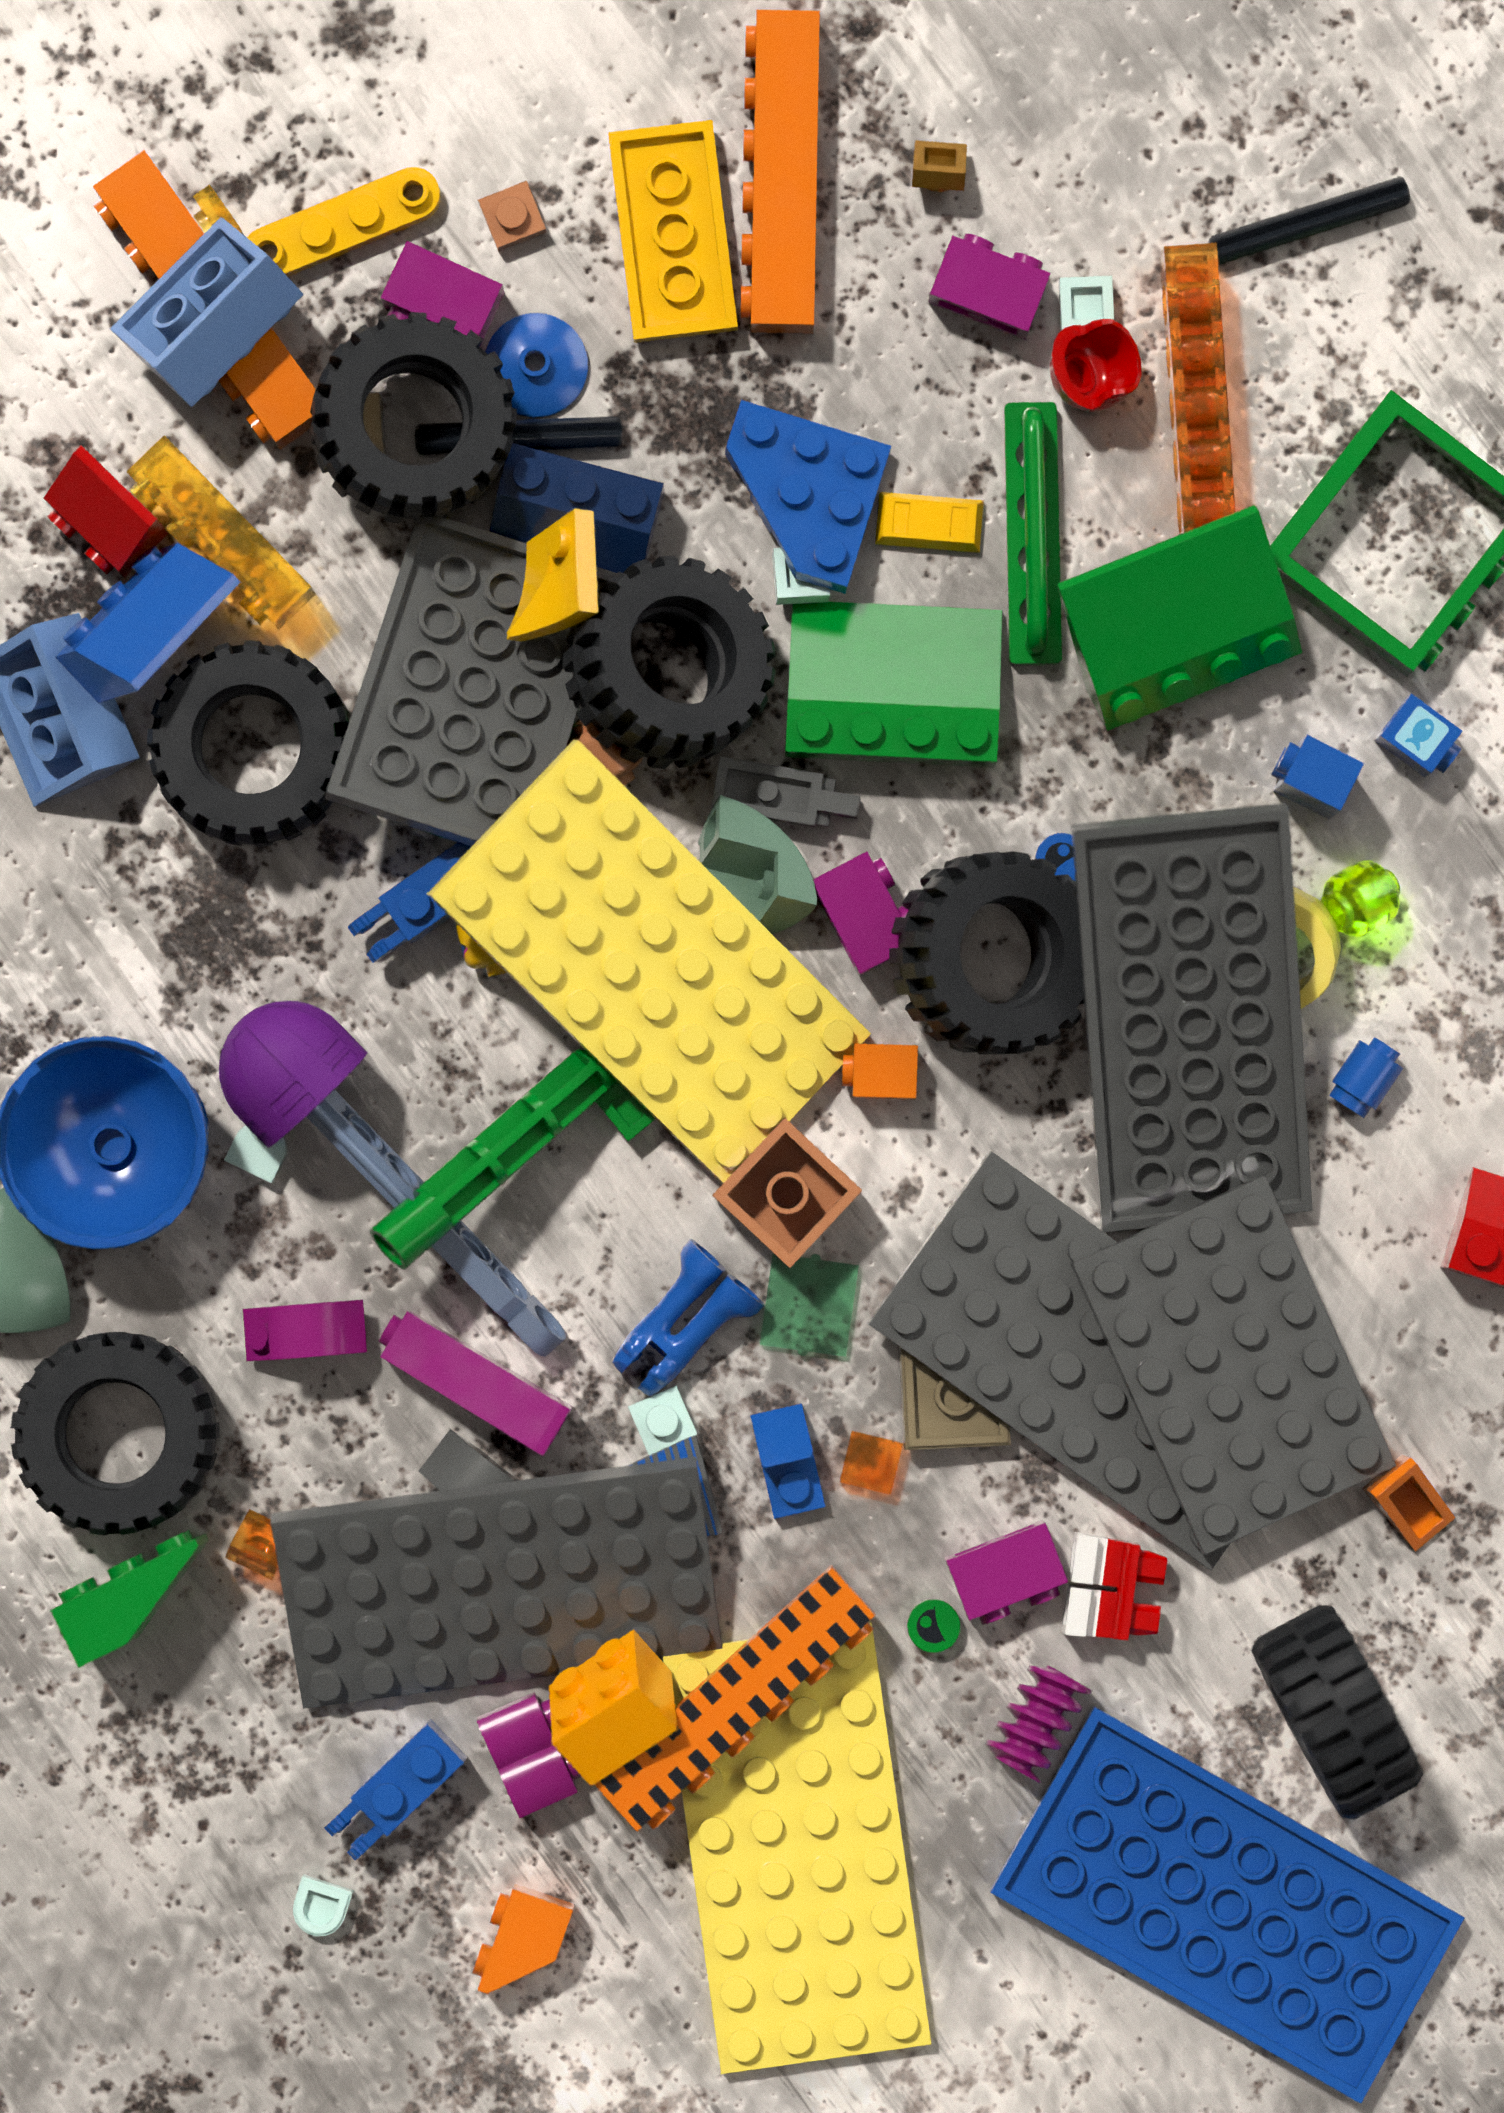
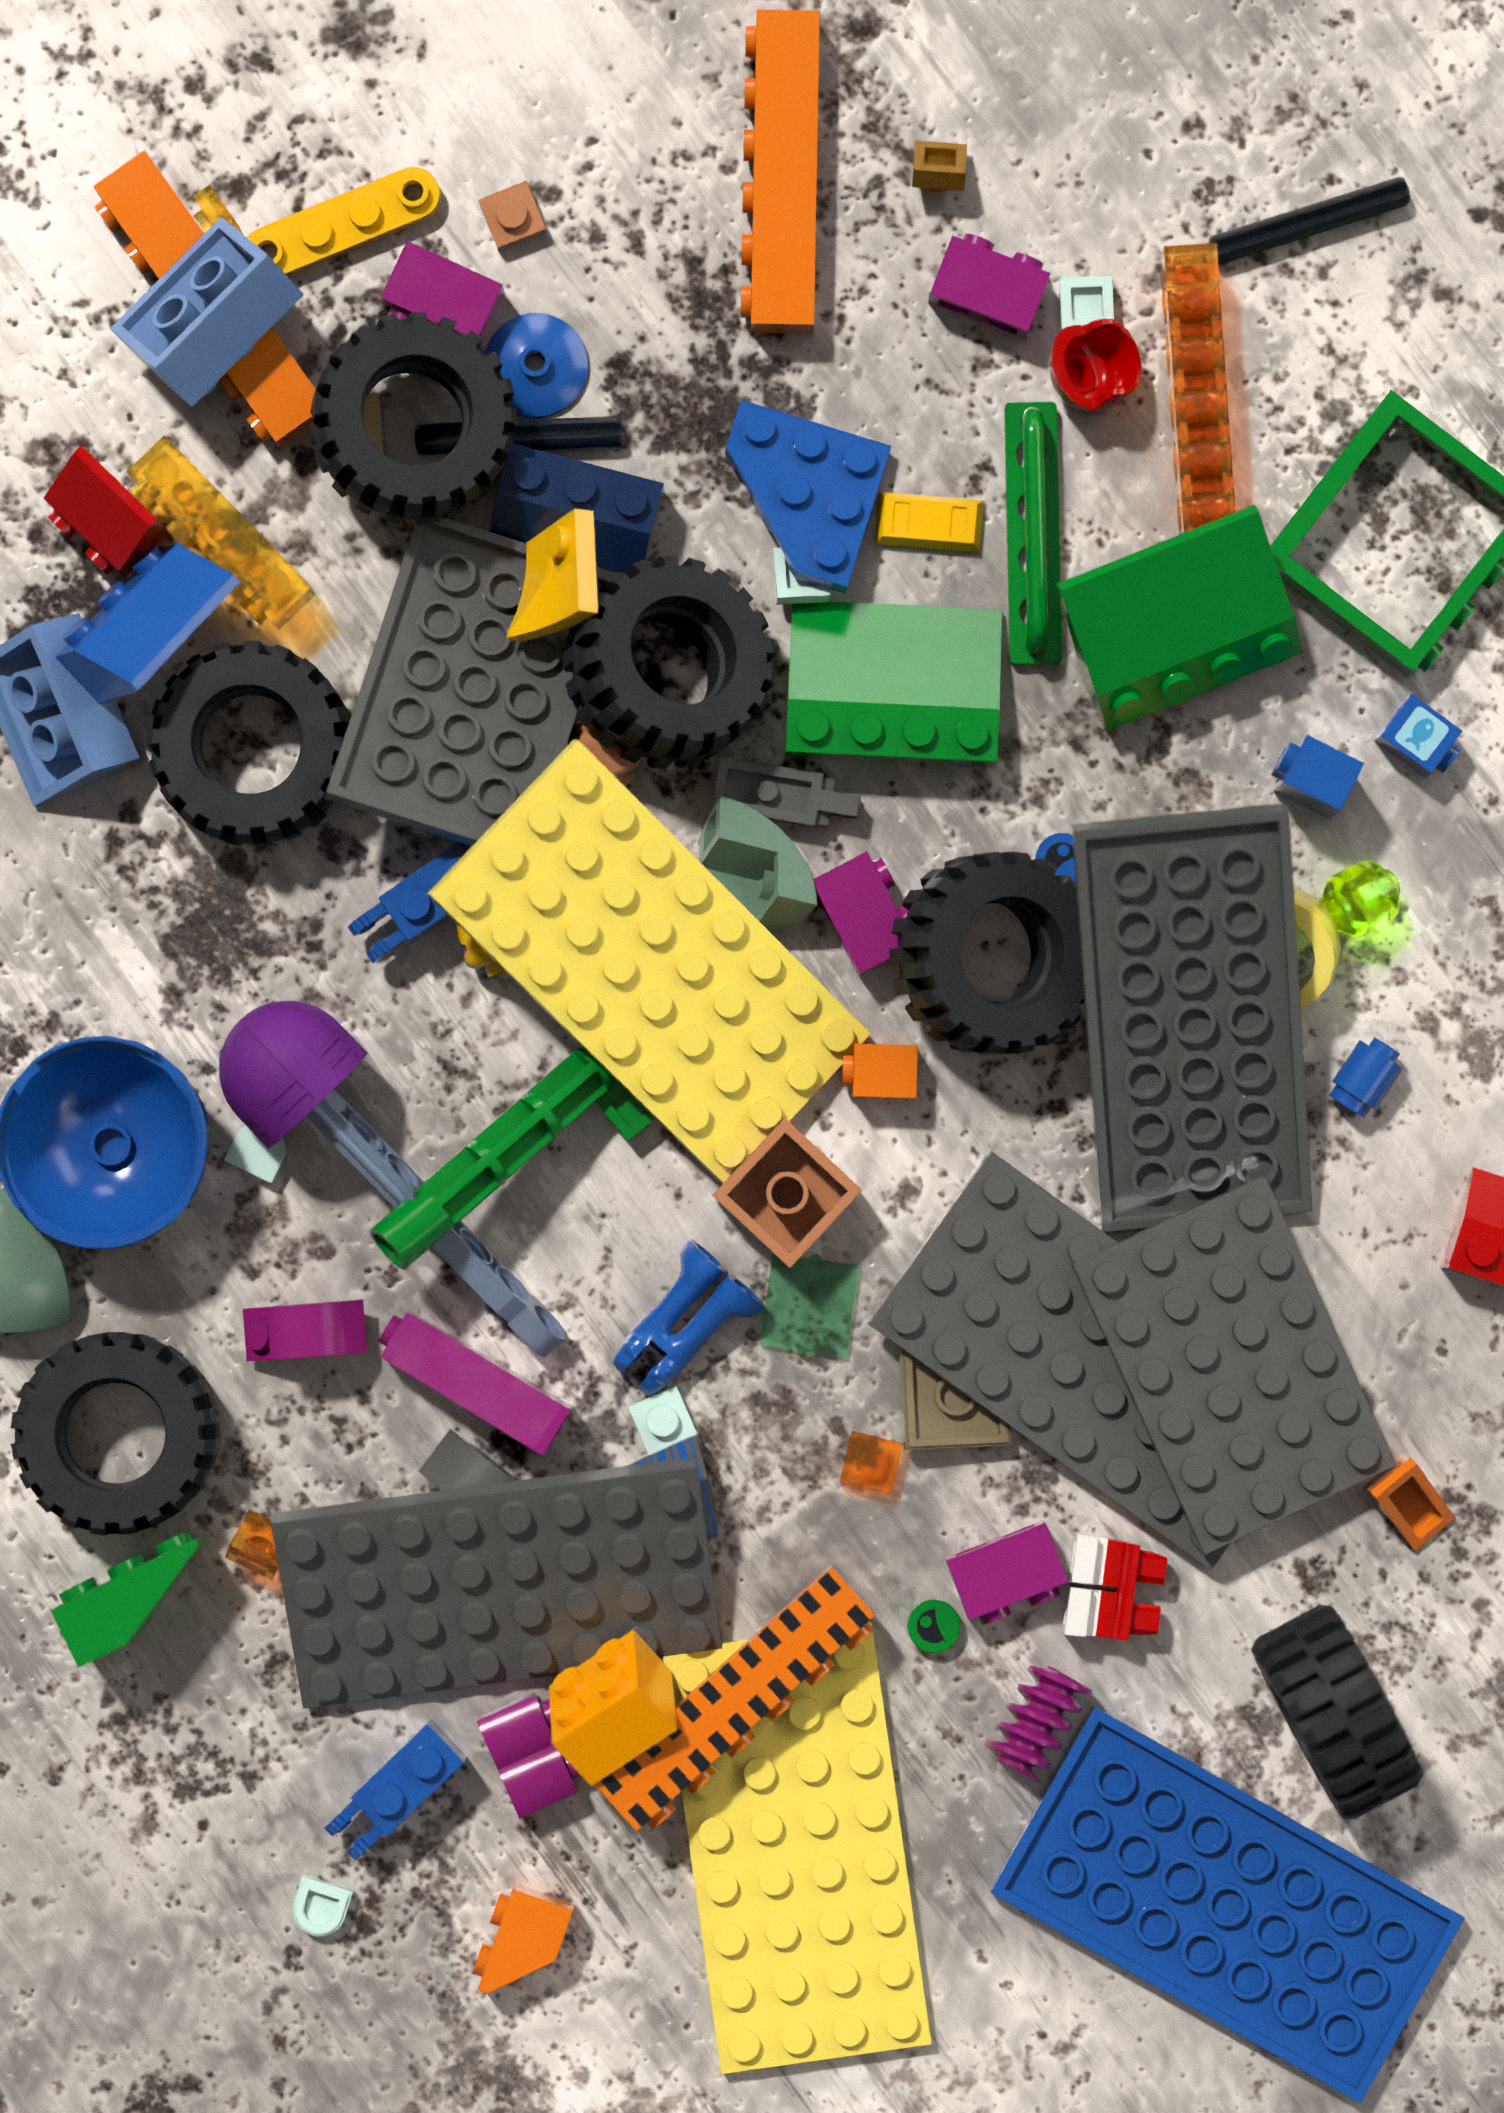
(673, 231): yellow plate -> none
(787, 1461): blue slope -> none

